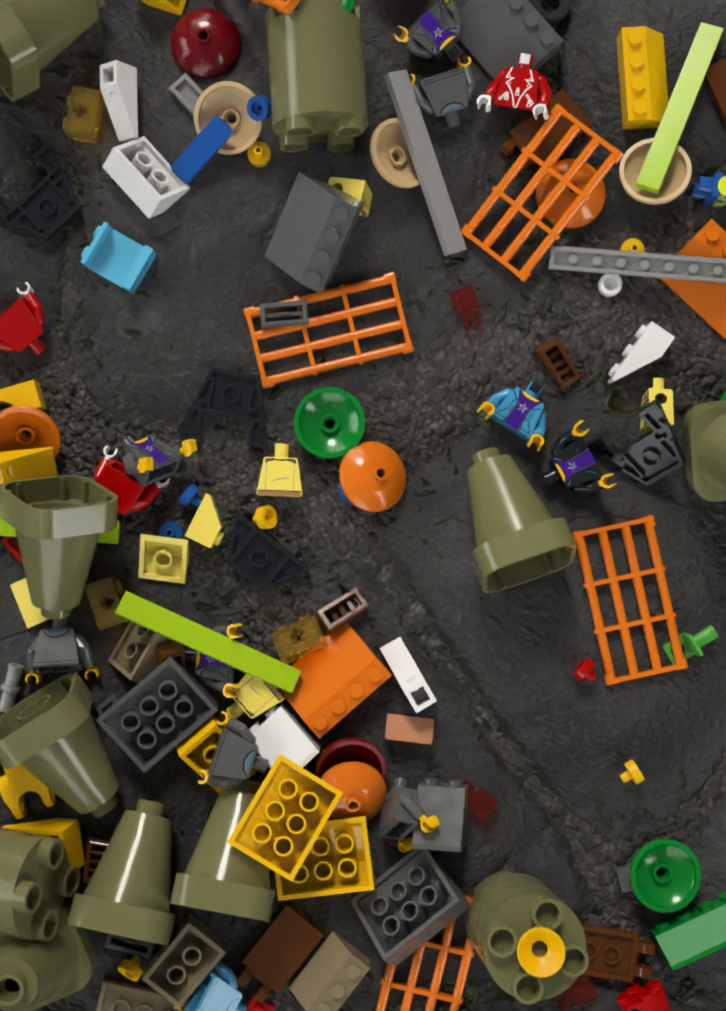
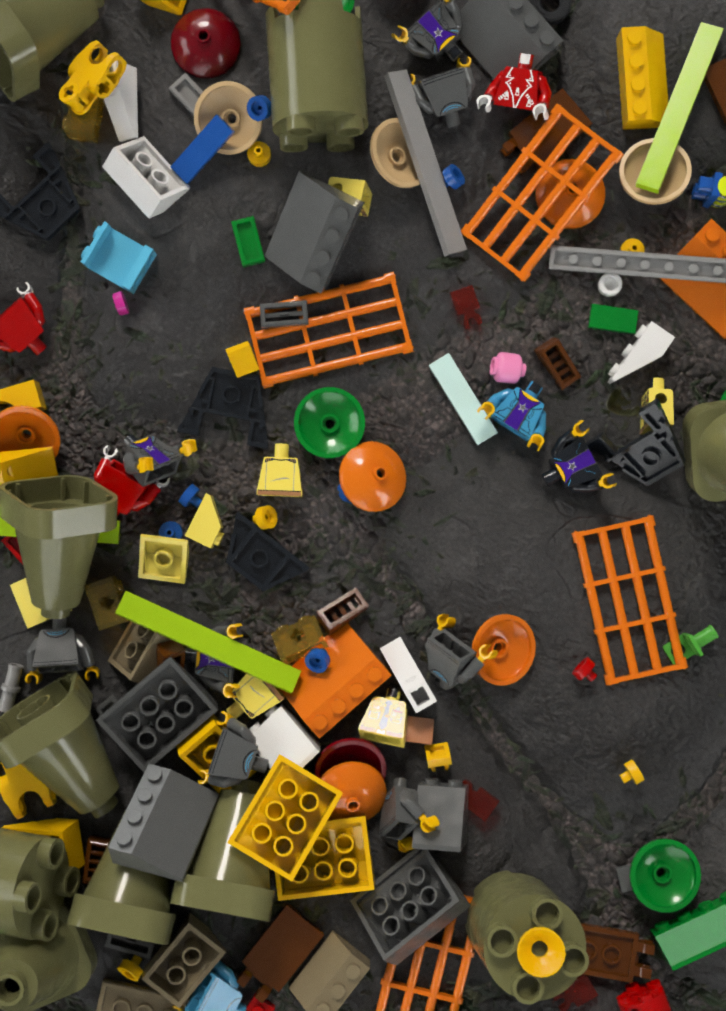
(91, 78): none -> yellow piece
(120, 303): none -> dark pink tile
(163, 824): none -> dark grey slope
(242, 359): none -> yellow slope
(248, 241): none -> green tile
(317, 660): none -> blue tile
(385, 720): none -> light yellow torso
(438, 755): none -> yellow tile
(451, 658): none -> dark grey torso
(453, 177): none -> blue tile
(462, 398): none -> light aqua tile
(507, 368): none -> bright pink head
(512, 526): olive cone -> none
(514, 645): none -> orange dish
(613, 319): none -> green tile

